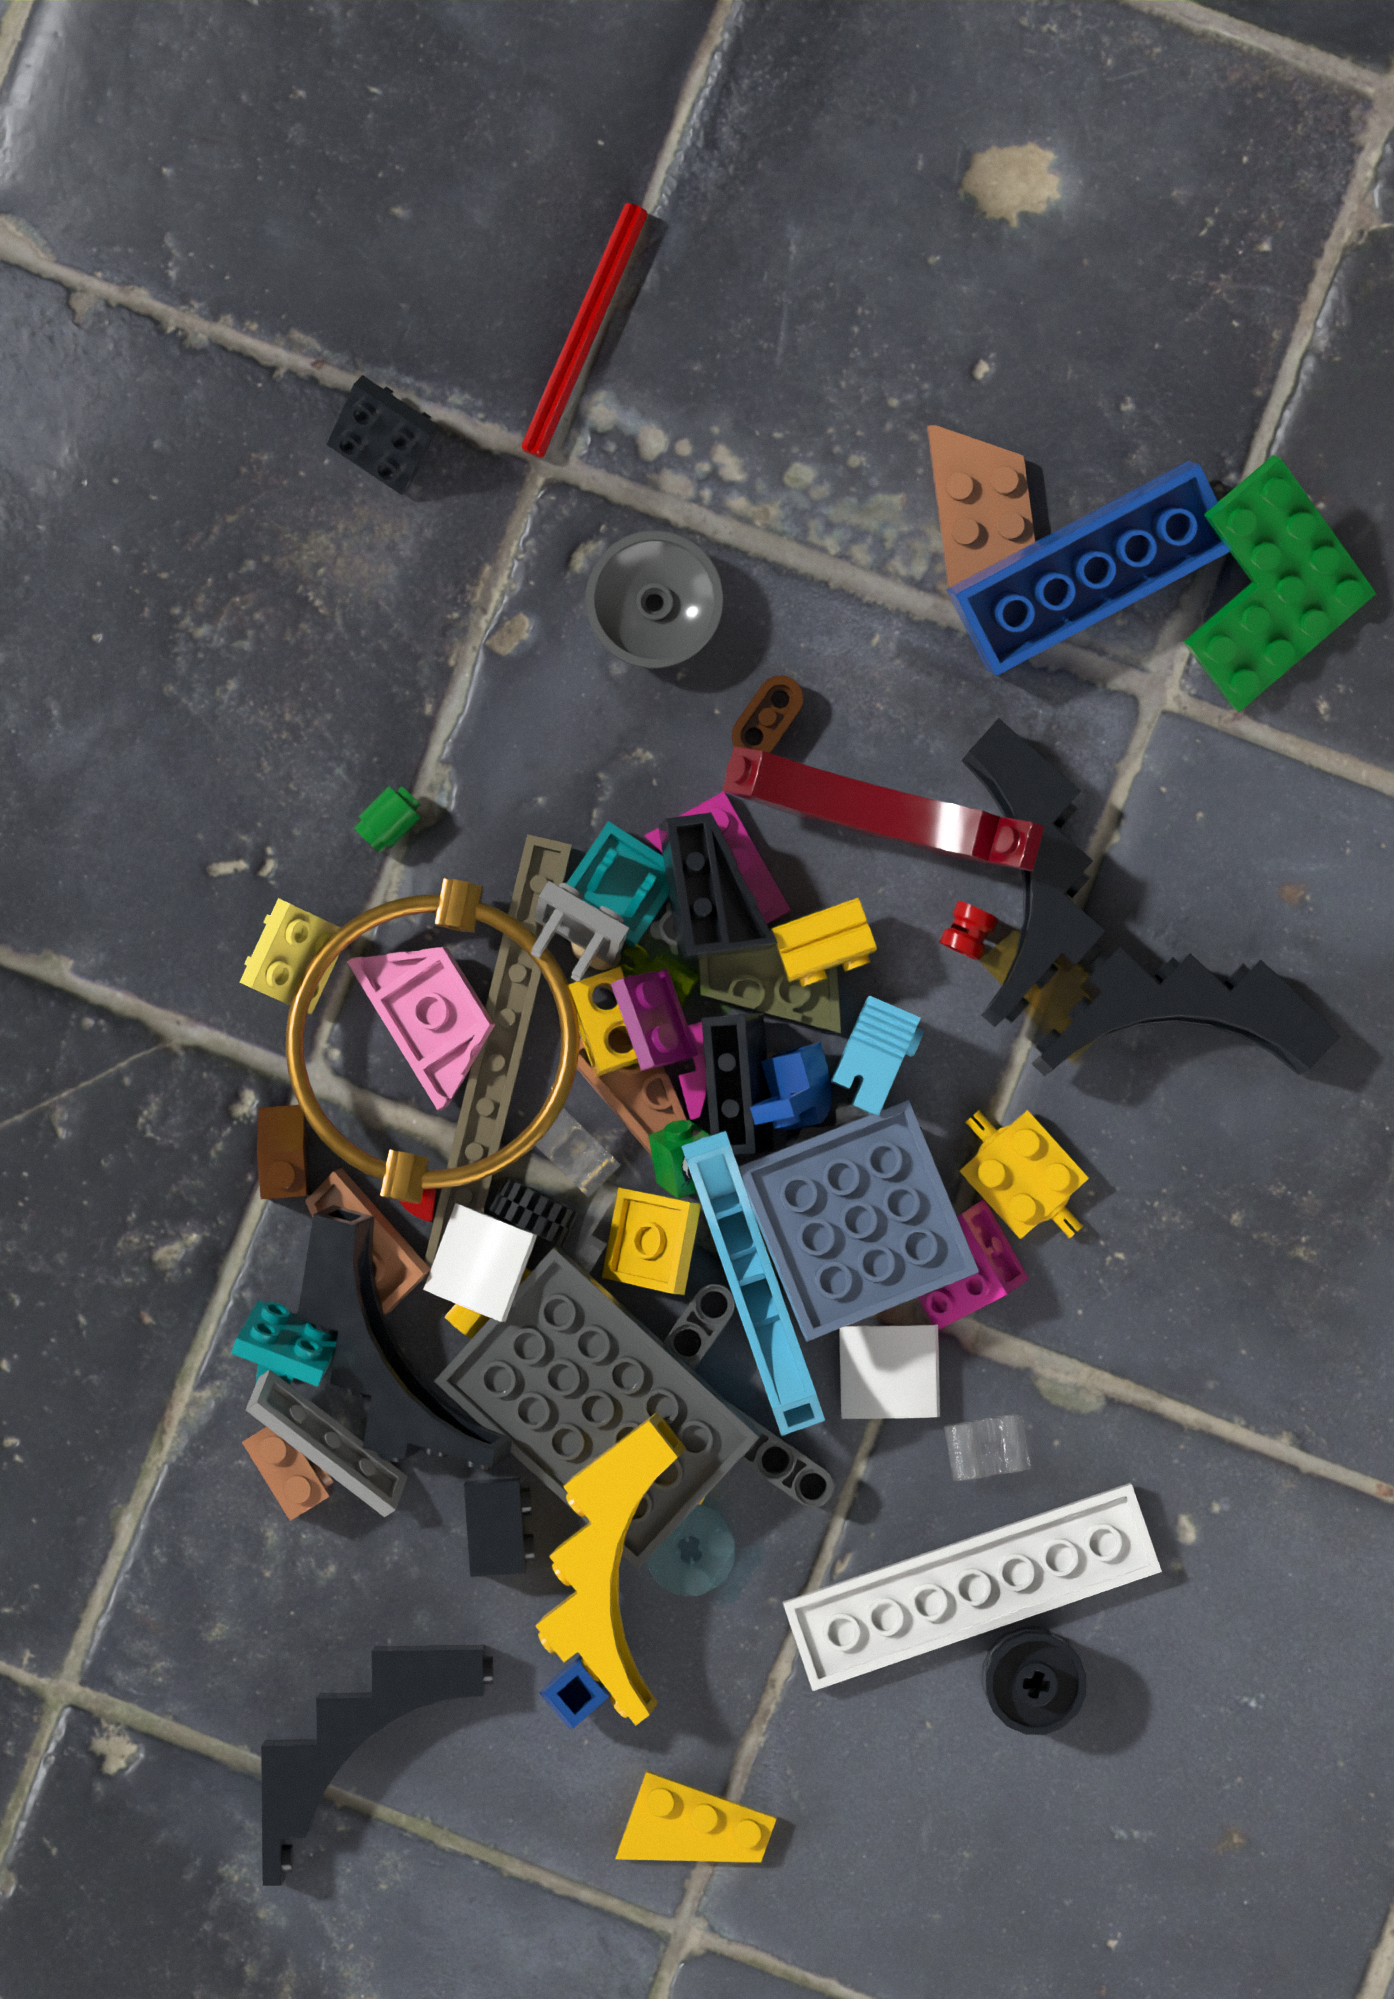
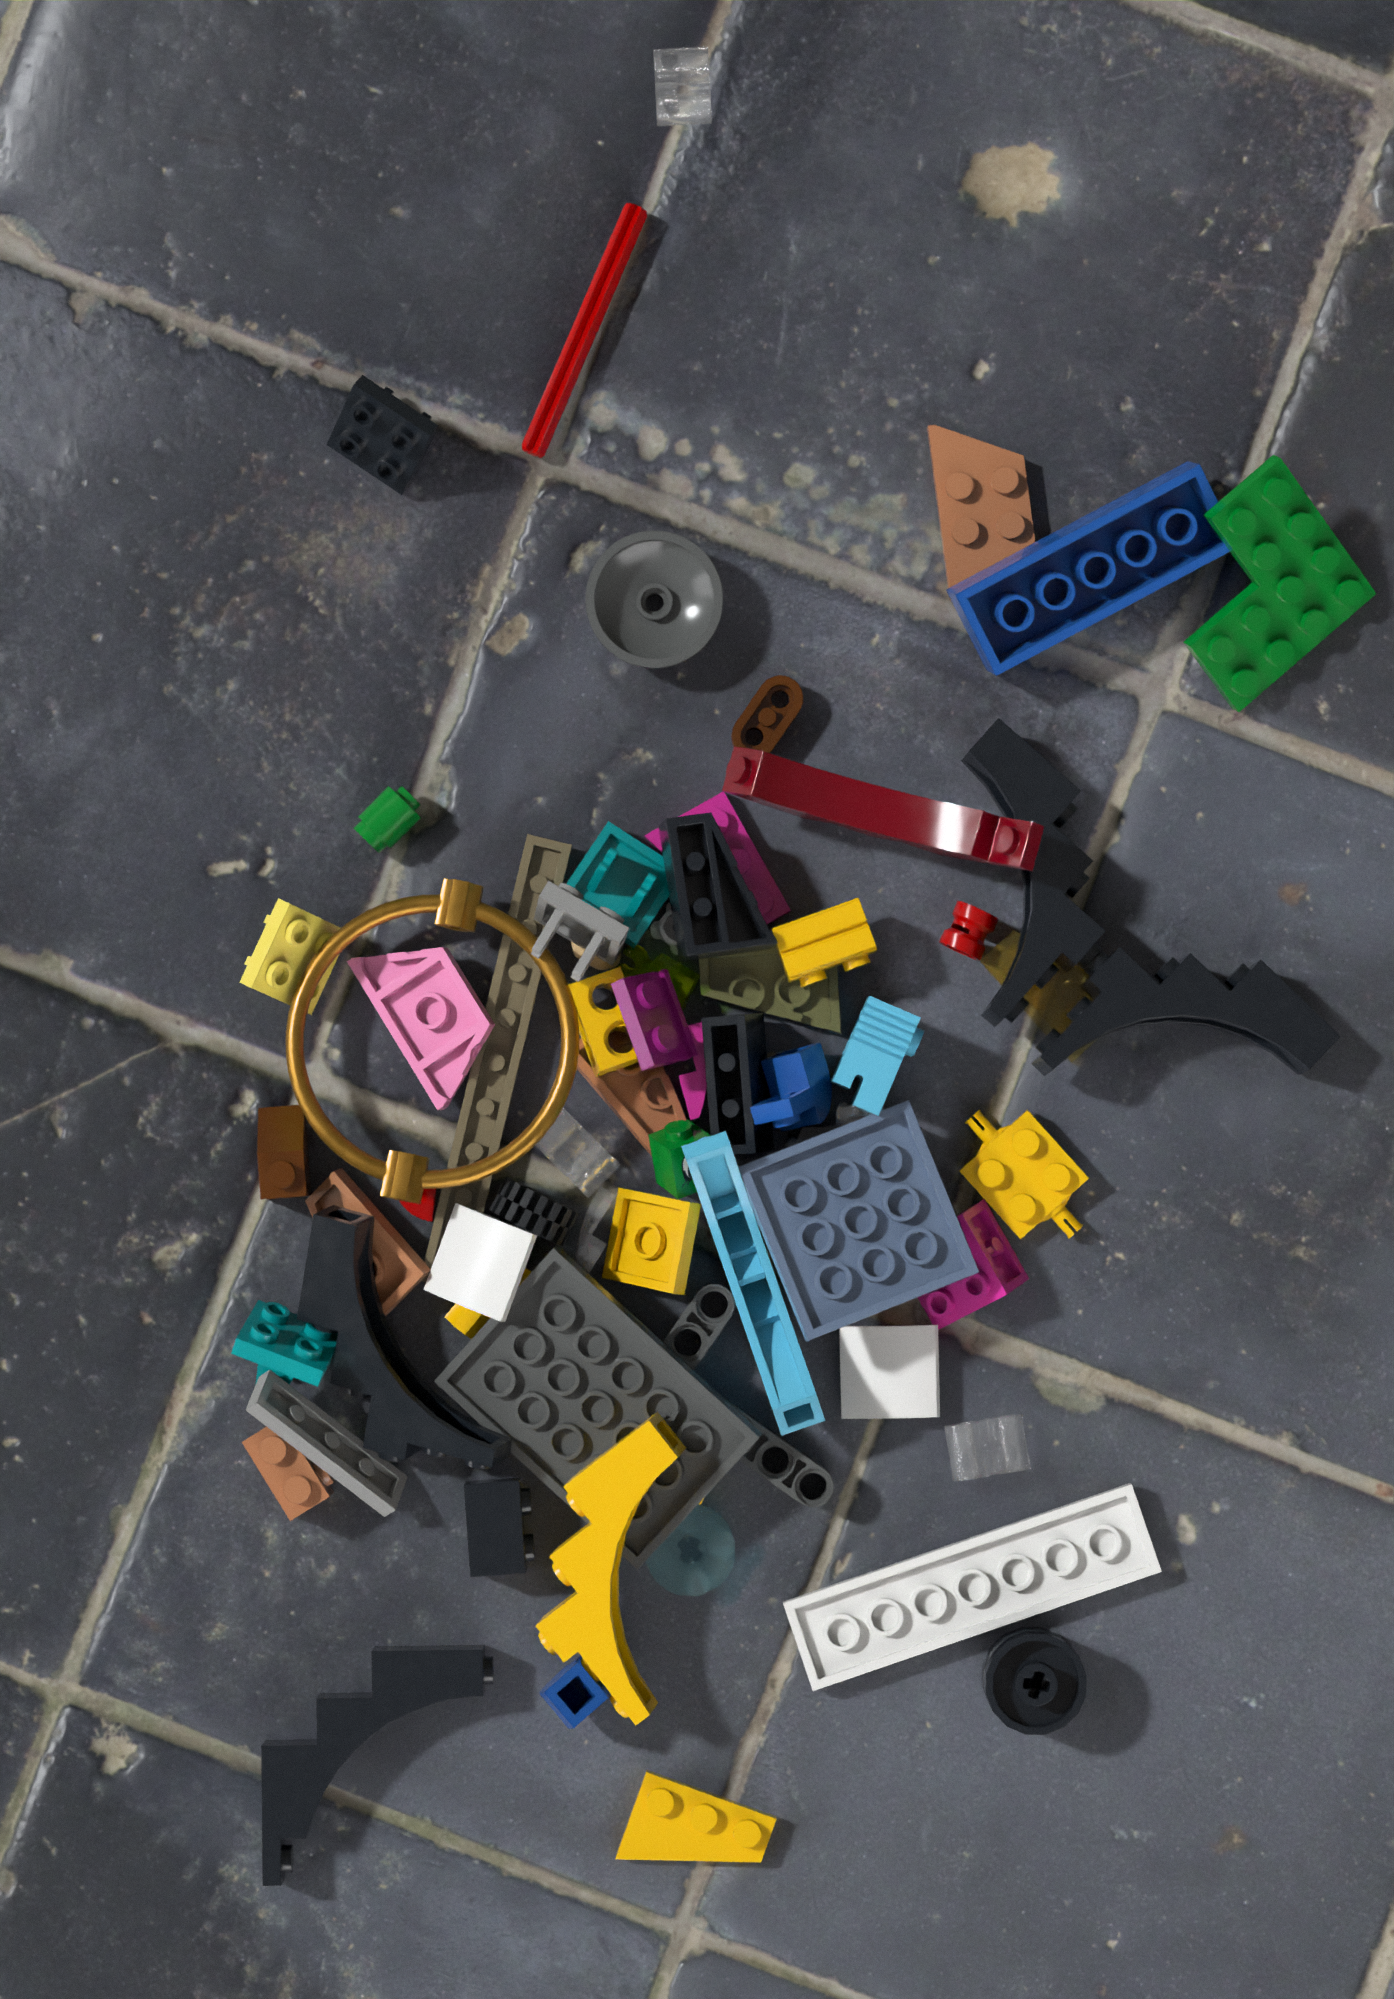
(682, 86): none -> clear piece

